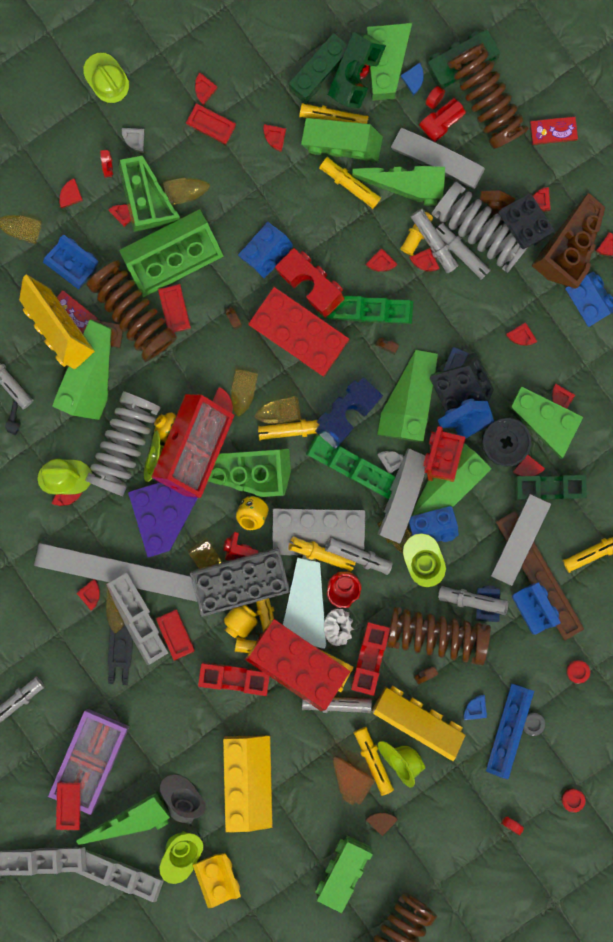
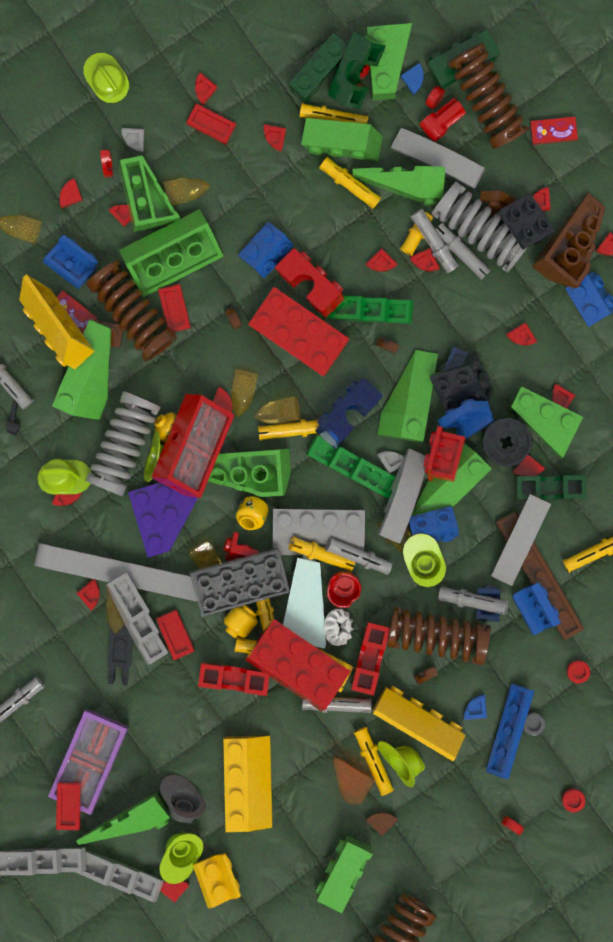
(174, 891): none -> red tile

